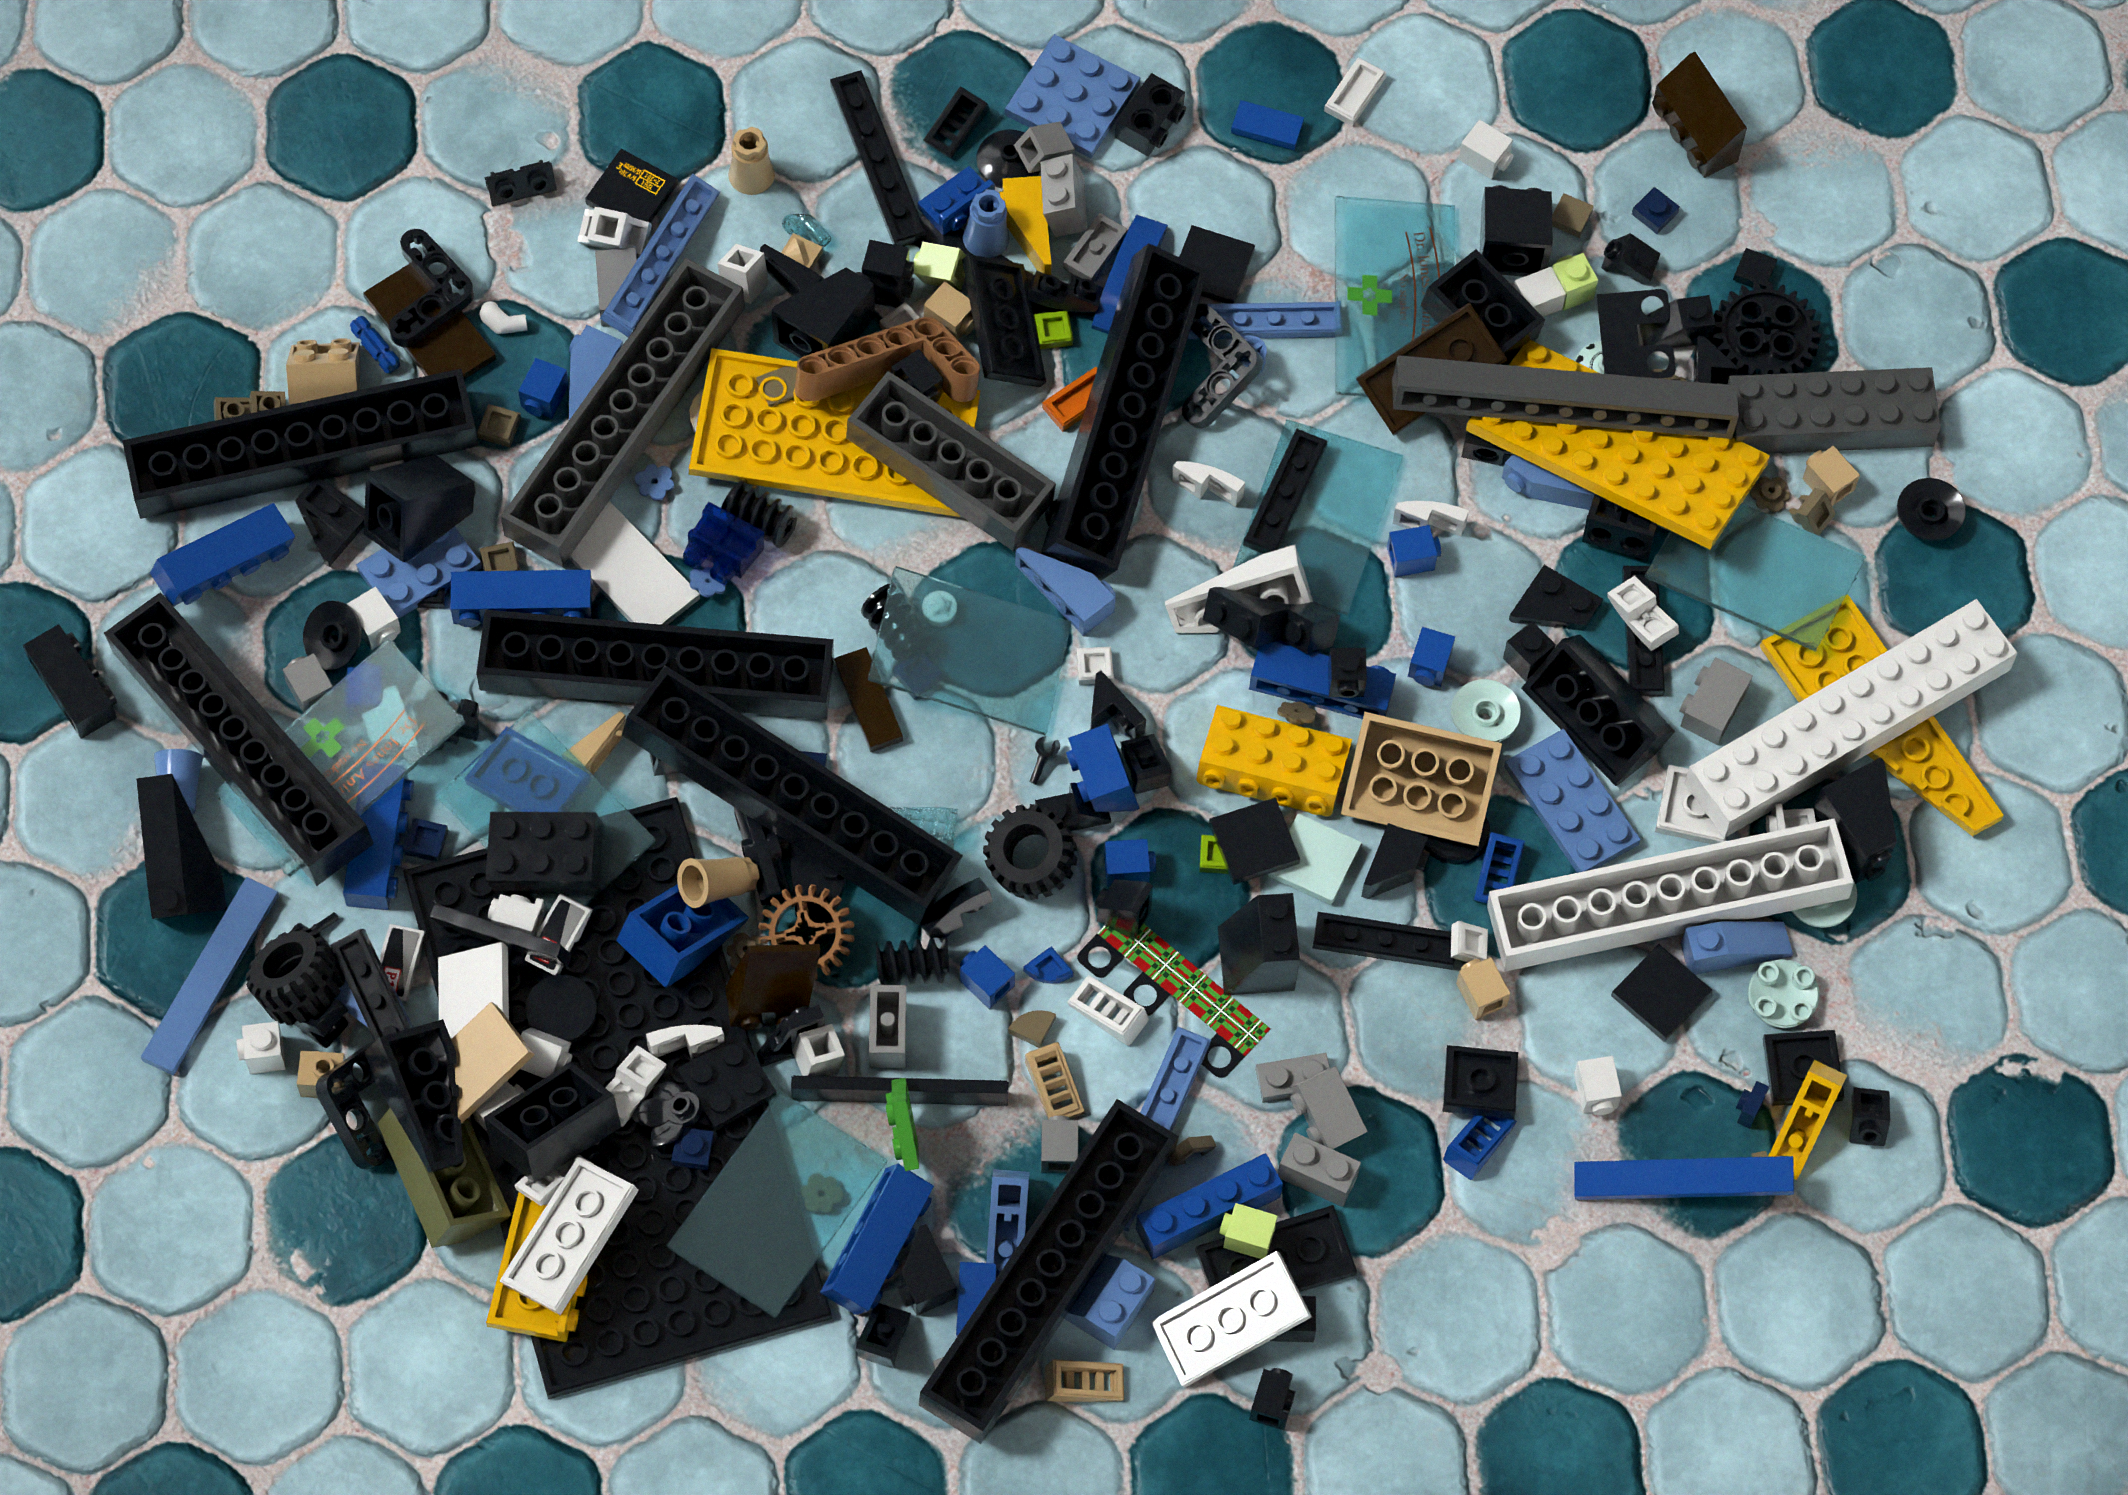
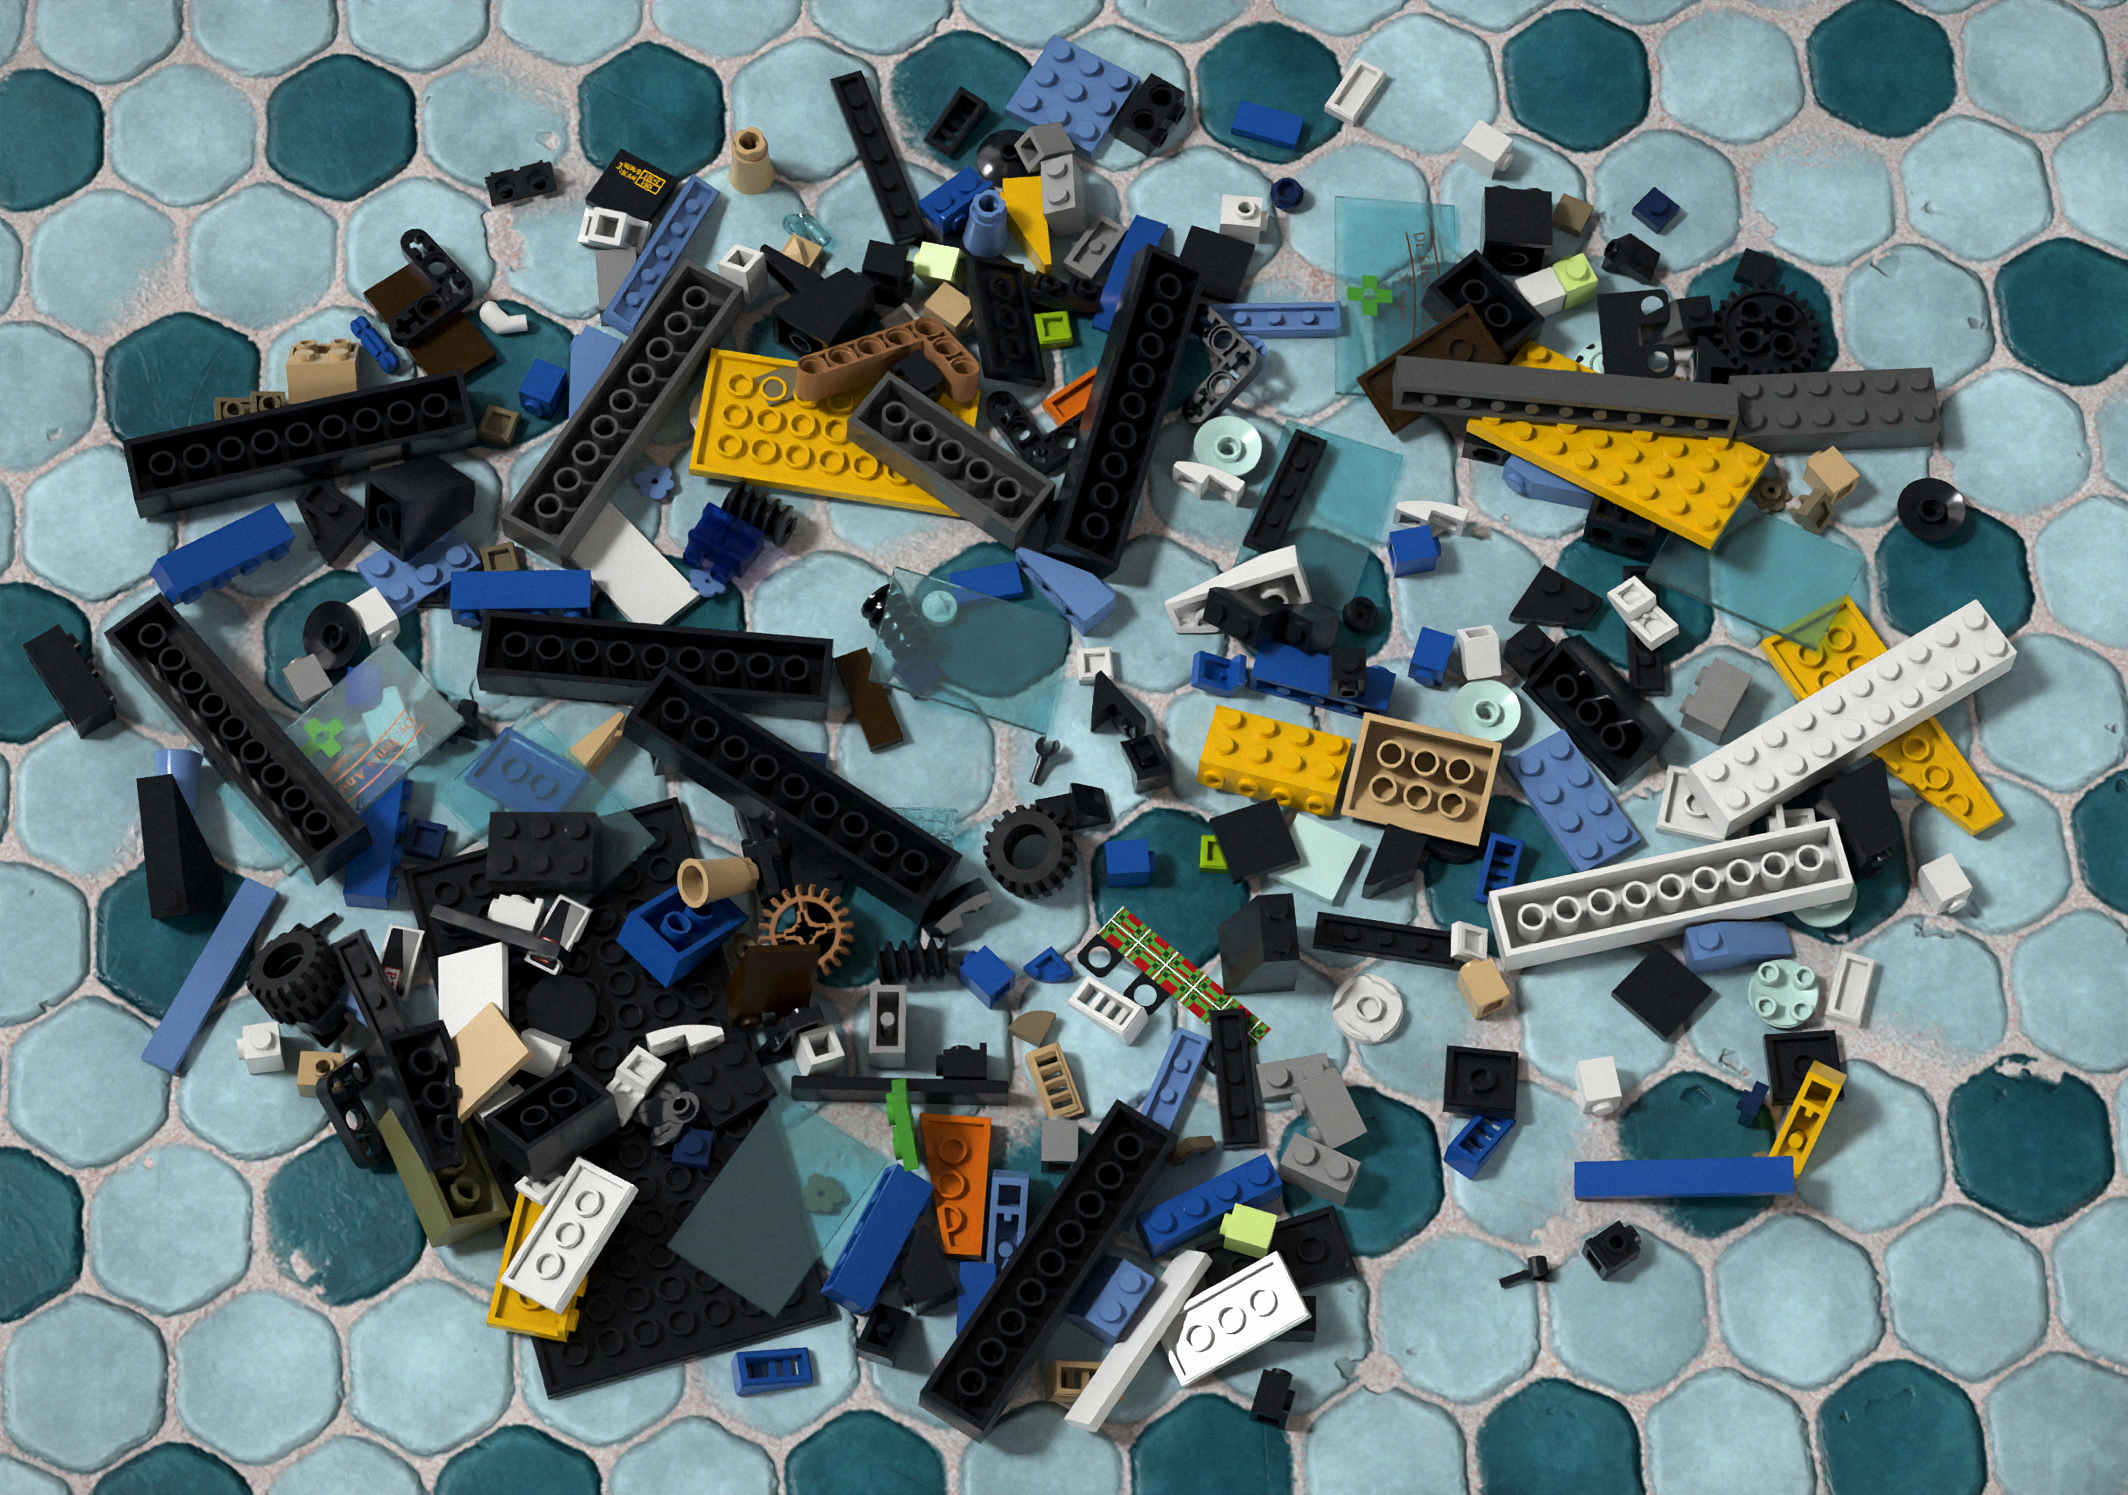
(773, 1382): none -> blue slope
(958, 1170): none -> orange wing
(963, 1063): none -> black brick
(995, 580): none -> blue tile
(1043, 445): none -> black beam
(1102, 771): blue slope -> none
(1125, 906): black slope -> none
(1138, 1340): none -> white tile
(1218, 674): none -> blue bracket
(1229, 434): none -> light aqua dish
(1233, 1079): none -> black tile
(1242, 217): none -> white brick
(1286, 194): none -> dark blue plate
(1297, 713): dark tan plant -> none
(1359, 614): none -> black tile
(1367, 1009): none -> white tile
(1479, 652): none -> white brick
(1536, 1271): none -> black hand
(1606, 1259): none -> black brick
(1700, 116): dark brown slope -> none
(1850, 989): none -> white tile
(1869, 1116): black bracket -> none
(1944, 884): none -> white brick

